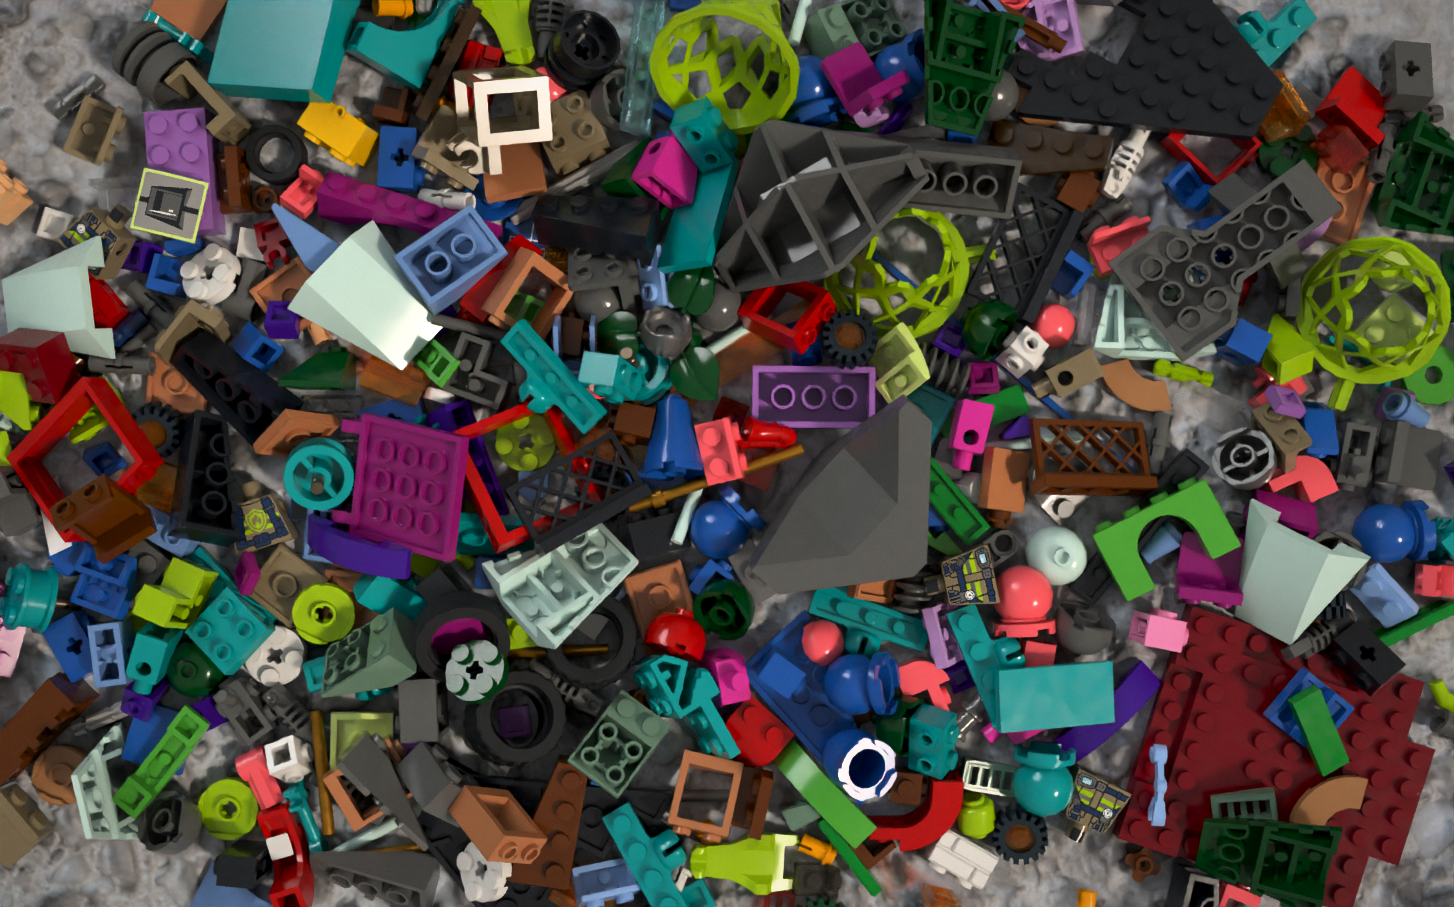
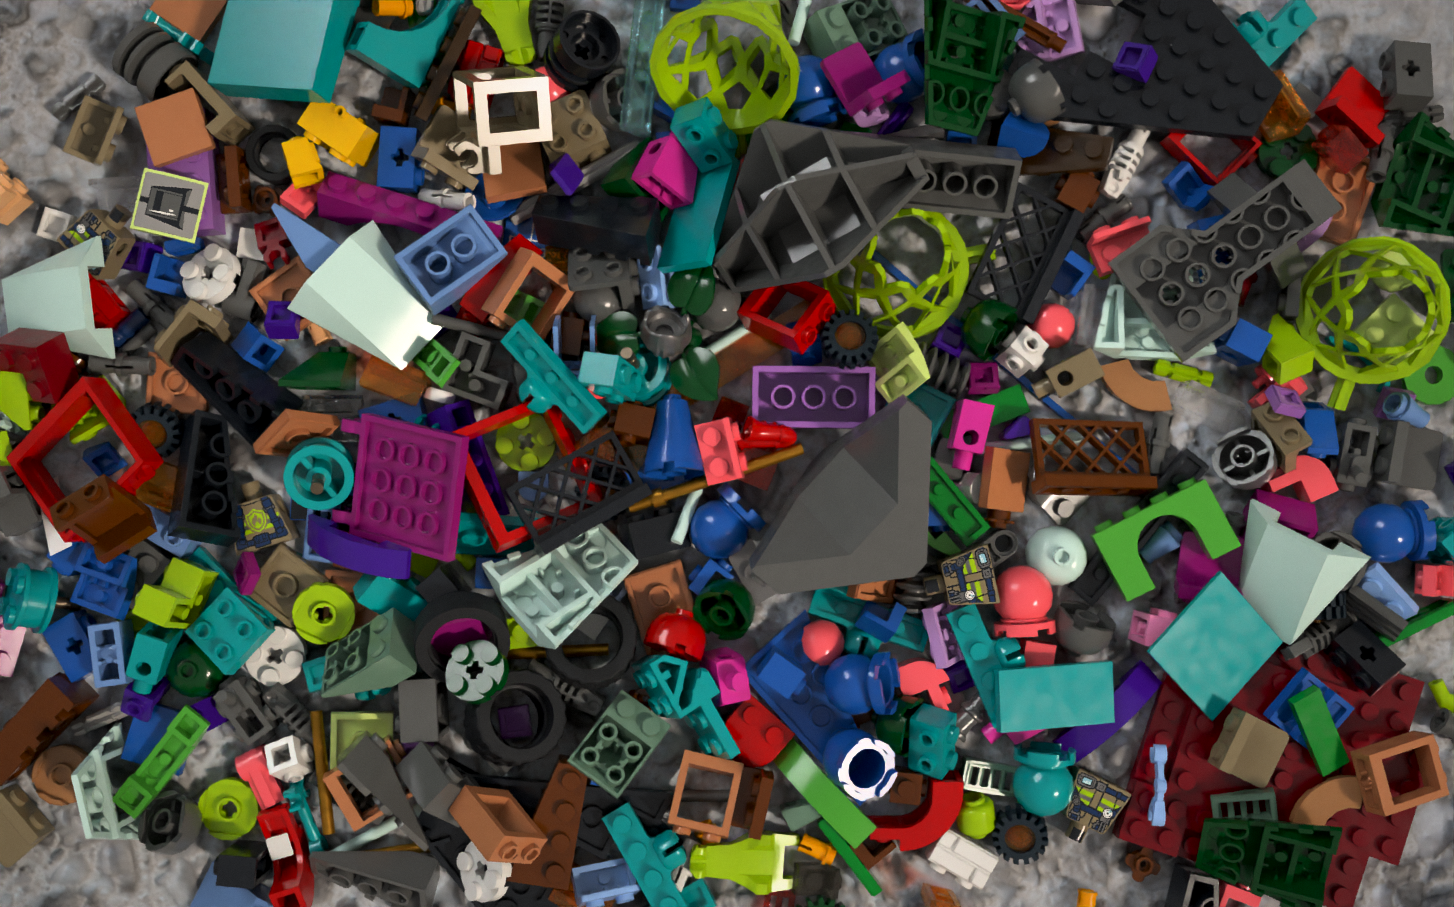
(175, 127): none -> nougat tile
(302, 162): none -> yellow window
(566, 173): none -> dark purple slope
(879, 621): none -> blue panel
(1023, 135): none -> blue brick
(1034, 94): none -> dark grey cylinder
(1136, 61): none -> dark purple slope
(1215, 646): none -> teal piece
(1248, 748): none -> dark tan bracket
(1374, 782): none -> nougat window
(1375, 613): none -> dark grey tile

